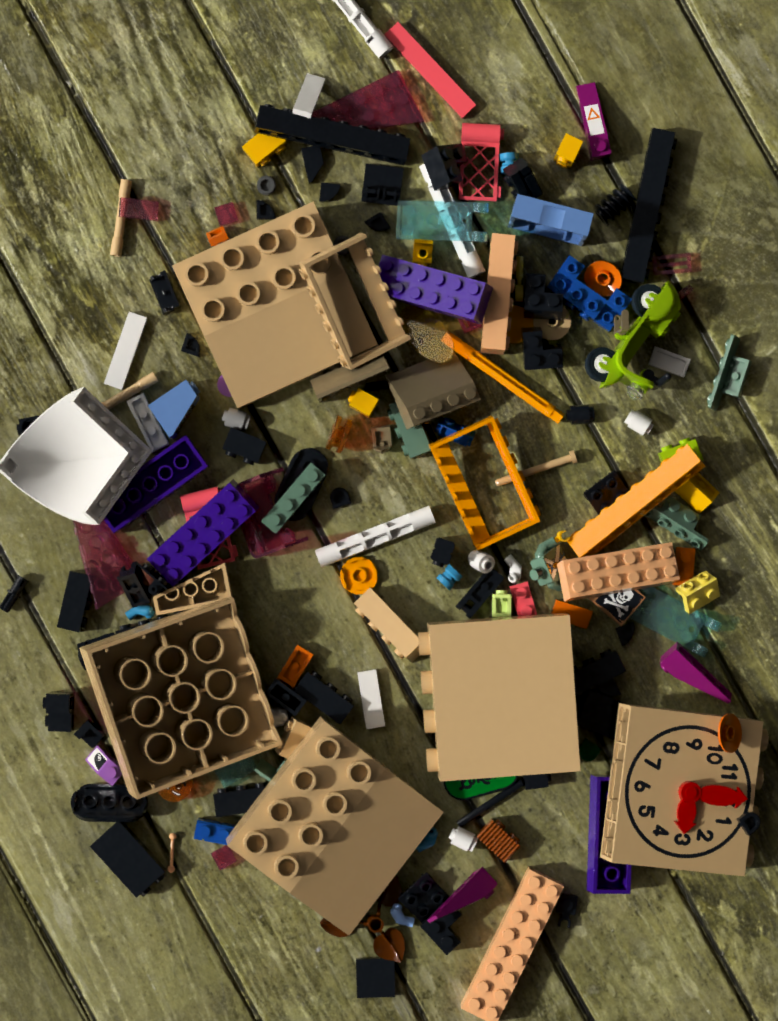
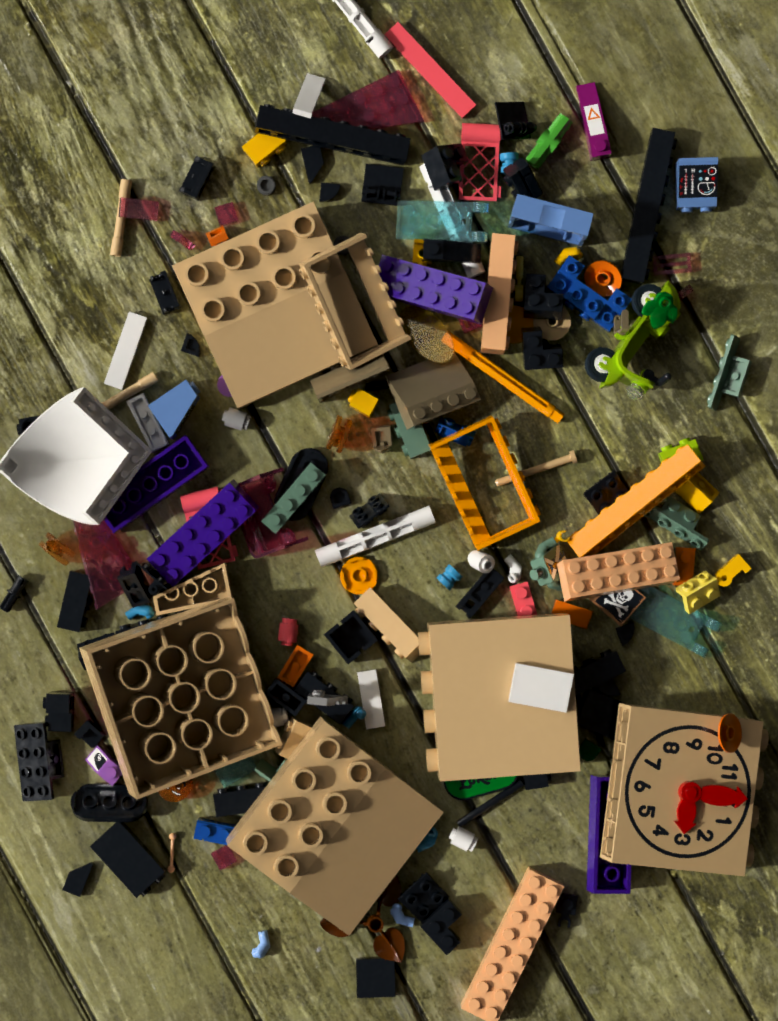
(38, 761): none -> black bracket
(57, 548): none -> clear orange head
(77, 879): none -> black tile
(182, 240): none -> clear pink tile
(197, 178): none -> black hinge
(245, 446): black brick -> none
(261, 950): none -> light blue arm
(264, 211): black tile -> none
(288, 631): none -> coral brick
(319, 697): none -> light grey wing
(351, 637): none -> black piece
(356, 713): none -> dark azure arm
(375, 506): none -> black hinge
(377, 223): black tile -> none
(442, 551): black brick -> none
(451, 251): none -> black slope
(474, 888): magenta slope -> none
(498, 840): dark orange brick -> none
(501, 604): yellowish green bracket -> none
(514, 121): none -> black hinge
(541, 687): none -> white tile
(549, 141): none -> bright green piece
(567, 151): yellow brick -> none
(572, 251): none -> yellow arm
(580, 414): black brick -> none
(614, 203): black piece -> none
(639, 422): white brick -> none
(659, 312): none -> green plate
(669, 362): white tile -> none
(687, 669): magenta slope -> none
(696, 184): none -> slope
(731, 569): none -> yellow leg
(749, 822): black tile -> none

